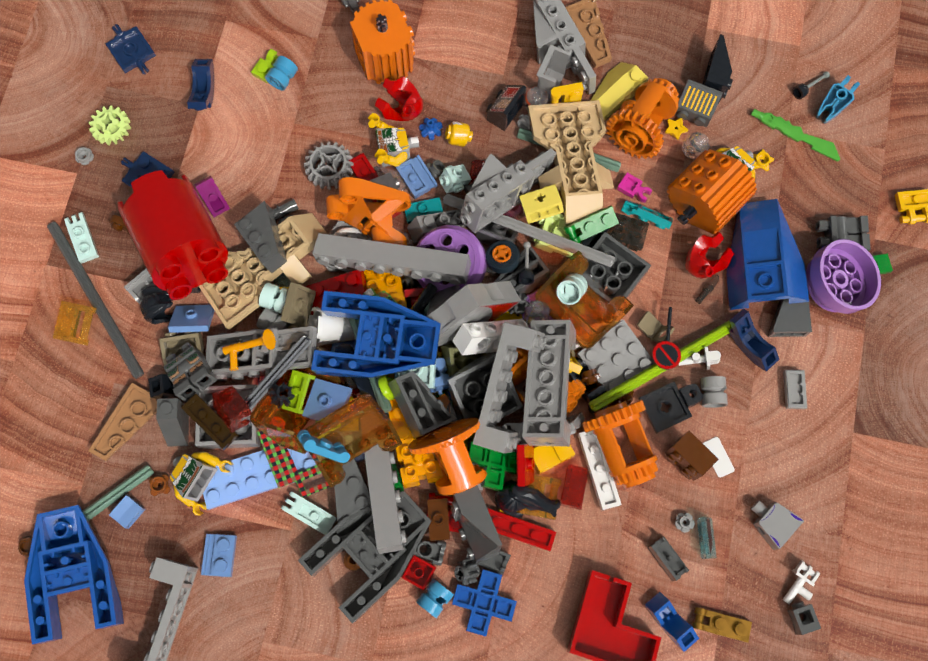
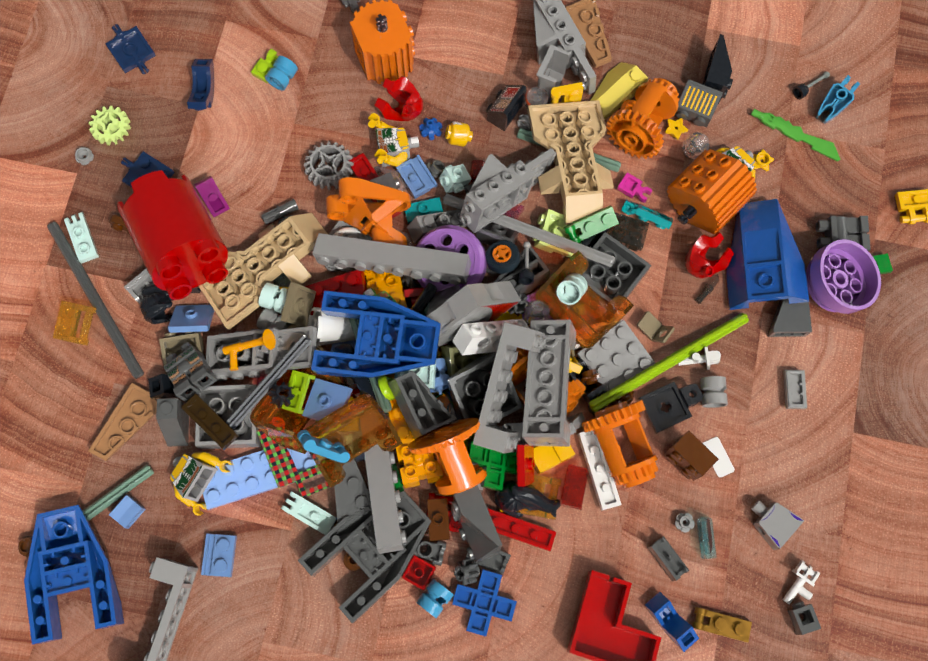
(154, 481): dark orange plate -> none
(231, 408): clear red hinge -> none
(262, 236): dark grey wedge -> none
(541, 203): light yellow brick -> none
(666, 354): piece -> none
(750, 341): dark blue arch -> none

